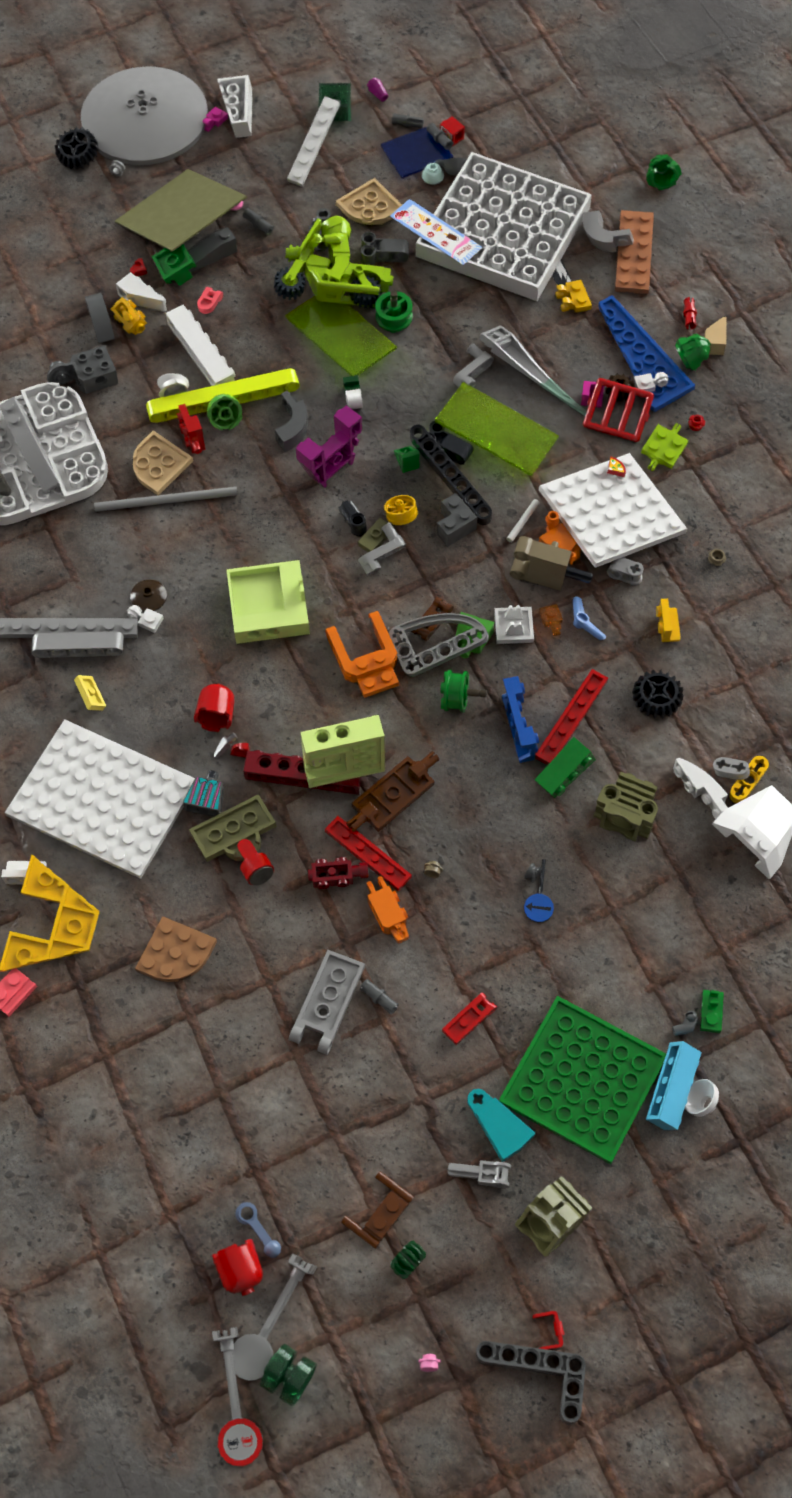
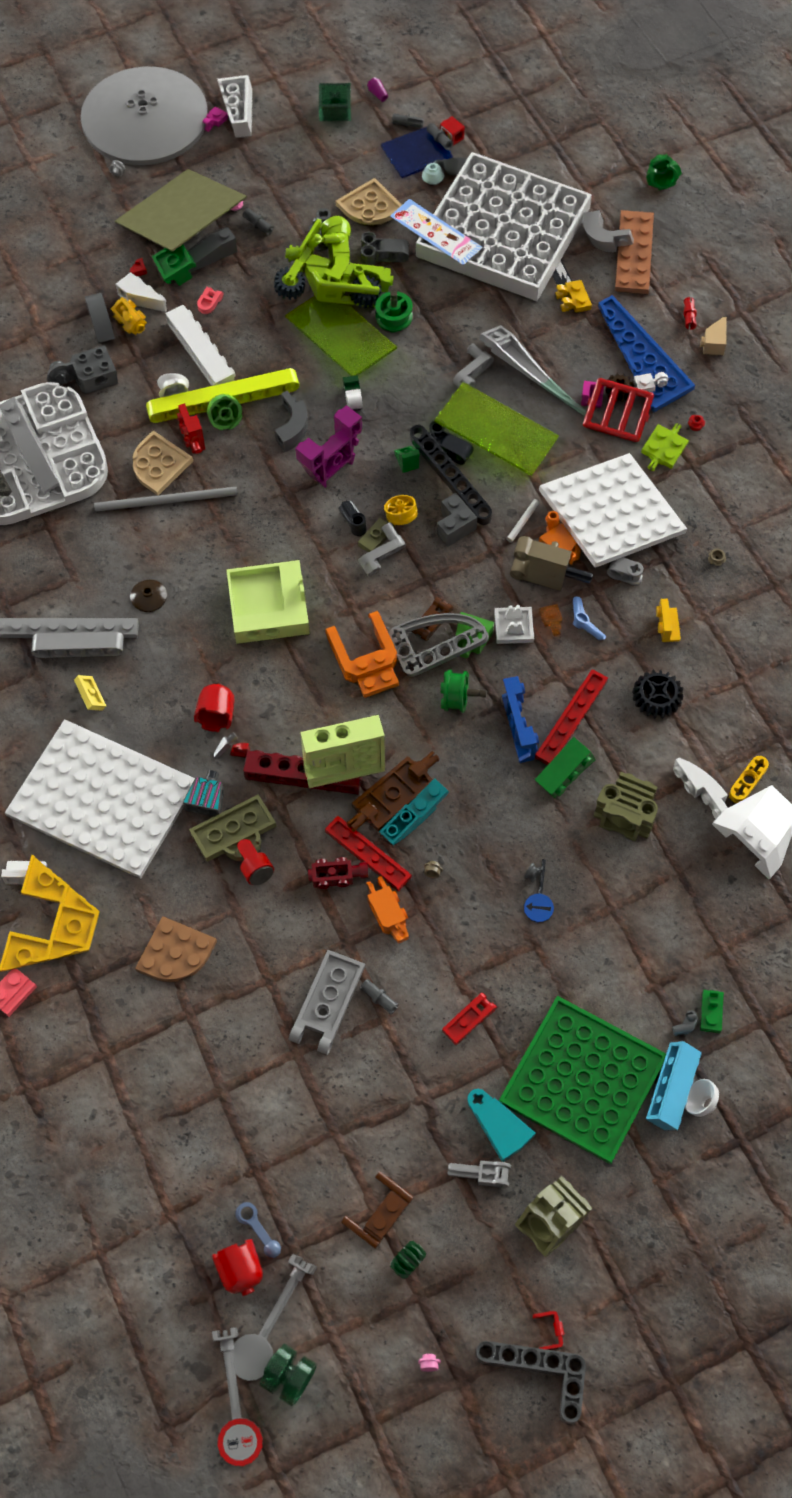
(79, 144): black gear -> none
(148, 620): white plate -> none
(313, 141): white plate -> none
(415, 813): none -> teal slope
(616, 467): tile -> none
(693, 350): green helmet -> none
(731, 768): light grey beam -> none

